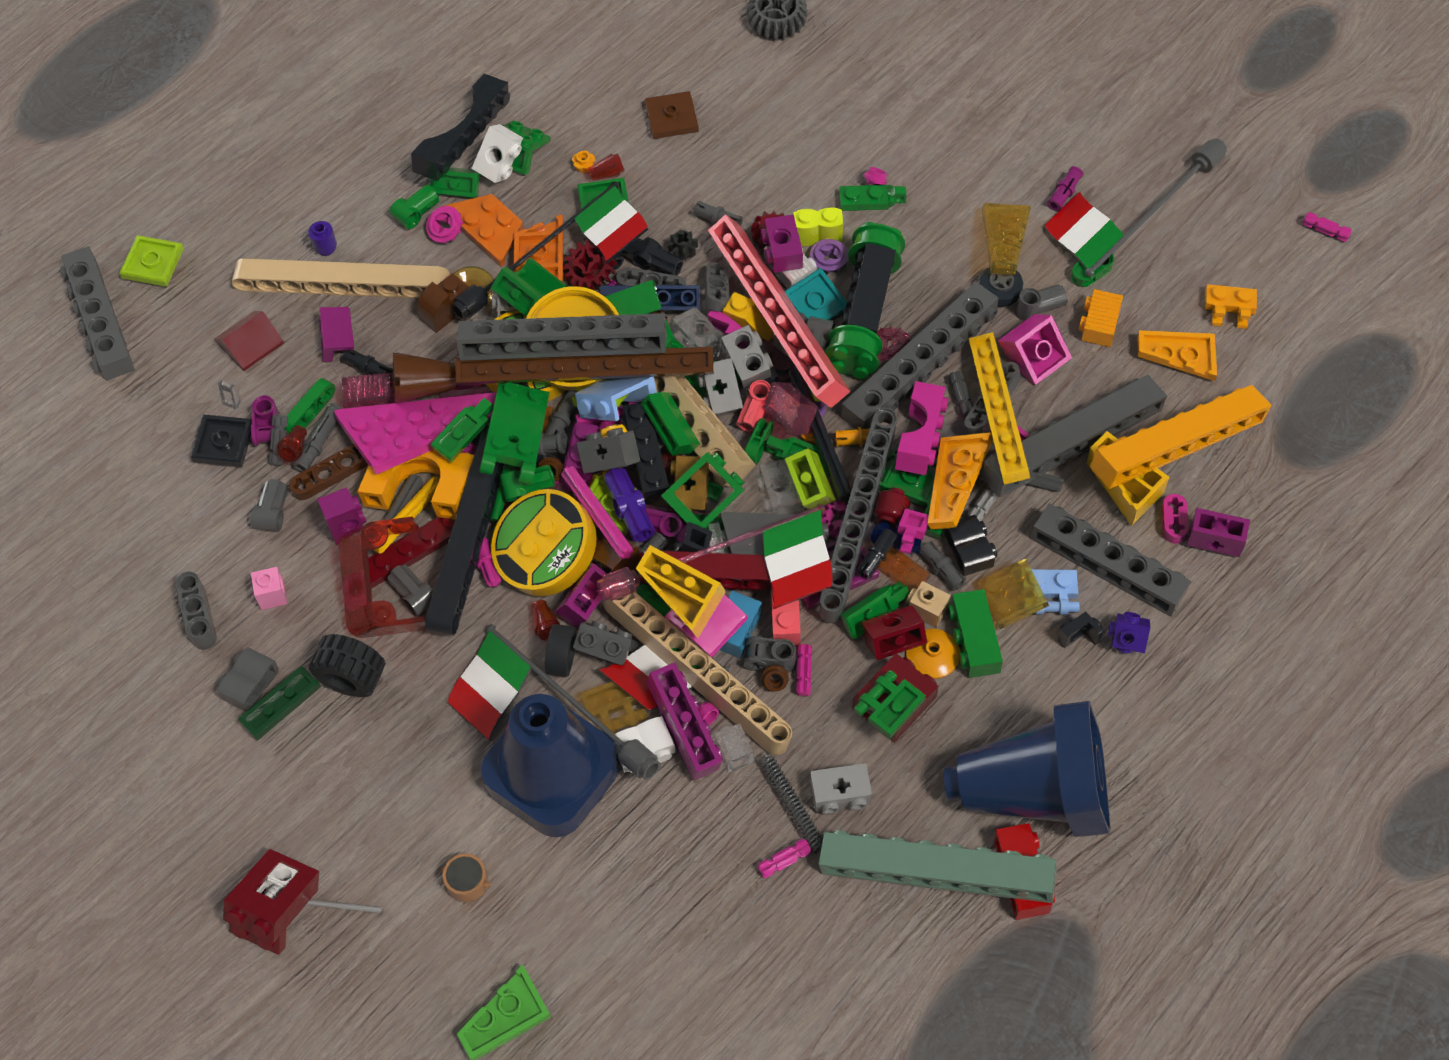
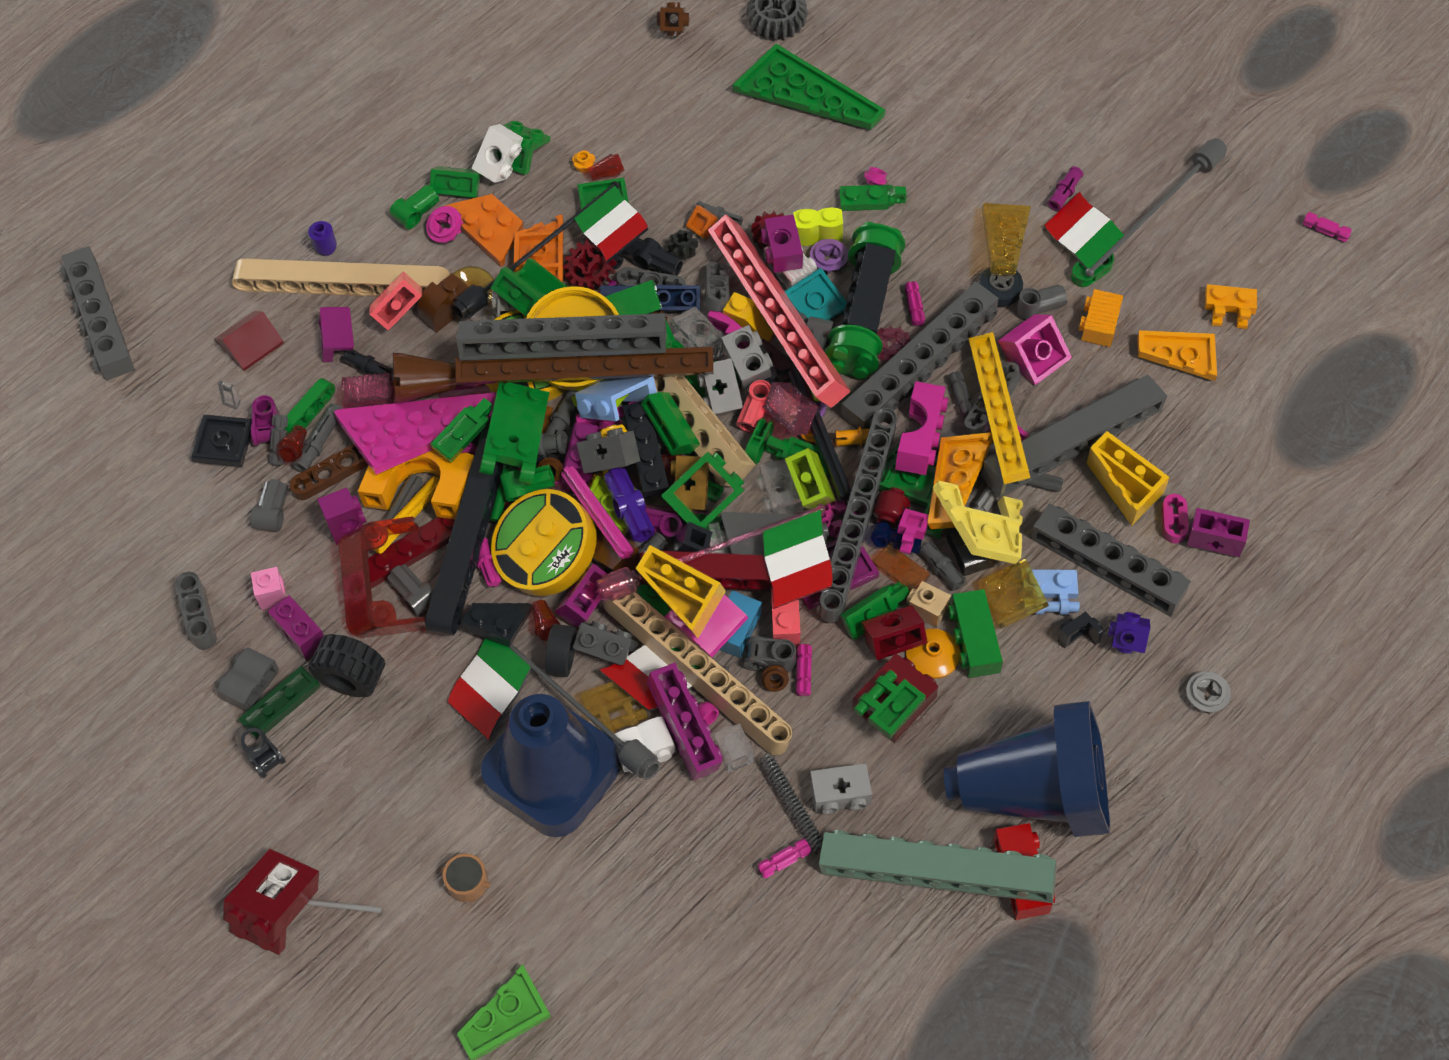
(151, 261): lime plate -> none
(261, 754): none -> black piece
(296, 626): none -> magenta brick
(395, 300): none -> coral brick
(437, 154): black arch -> none
(496, 620): none -> black wing
(664, 22): none -> reddish brown brick
(671, 115): reddish brown plate -> none
(701, 221): none -> orange tile
(799, 85): none -> green wing
(877, 553): black axle -> none
(915, 303): none -> dark pink axle
(985, 532): none -> light yellow wing
(1179, 436): light orange brick -> none
(1219, 689): none -> light grey gear

